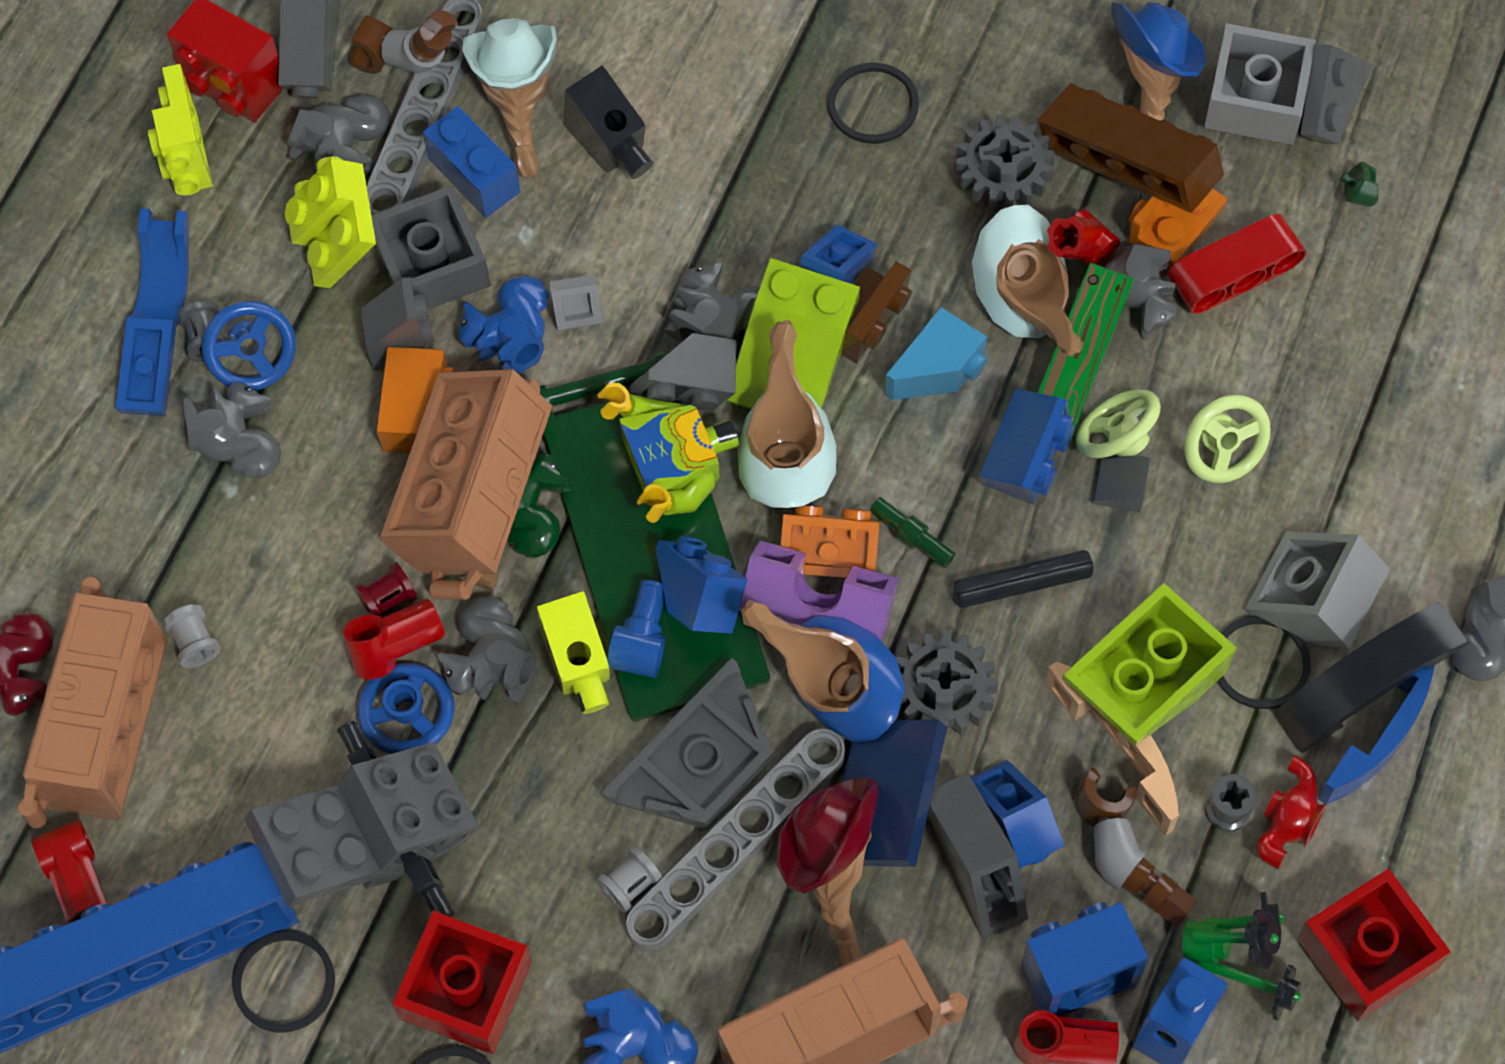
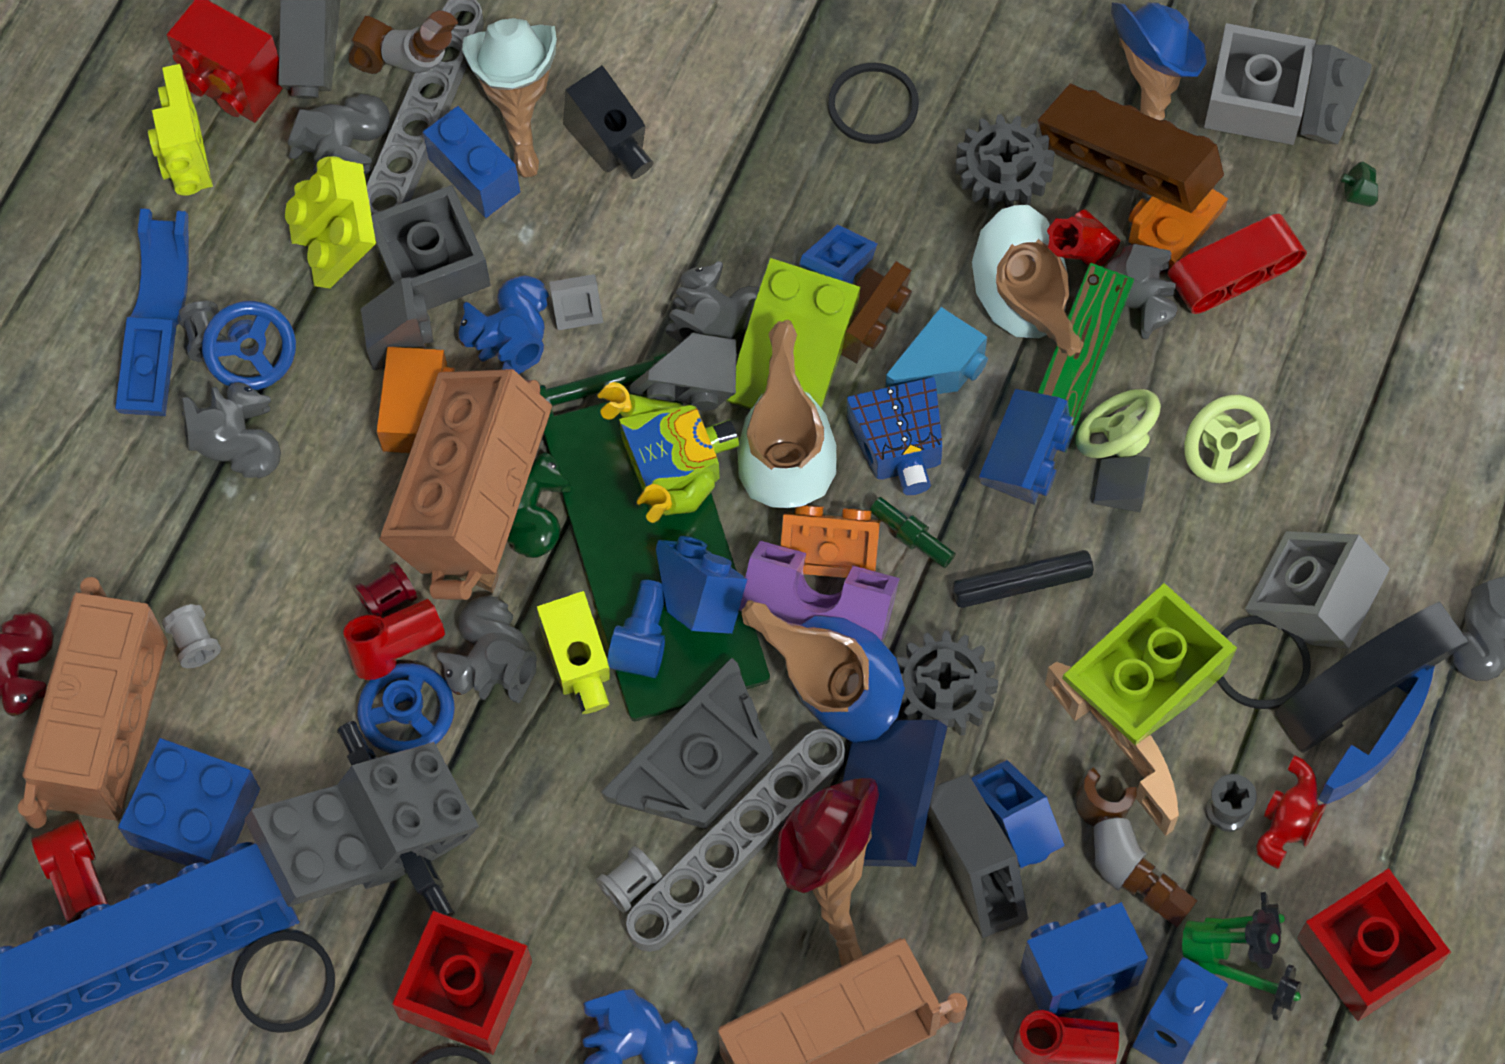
(188, 805): none -> blue brick
(899, 432): none -> blue torso

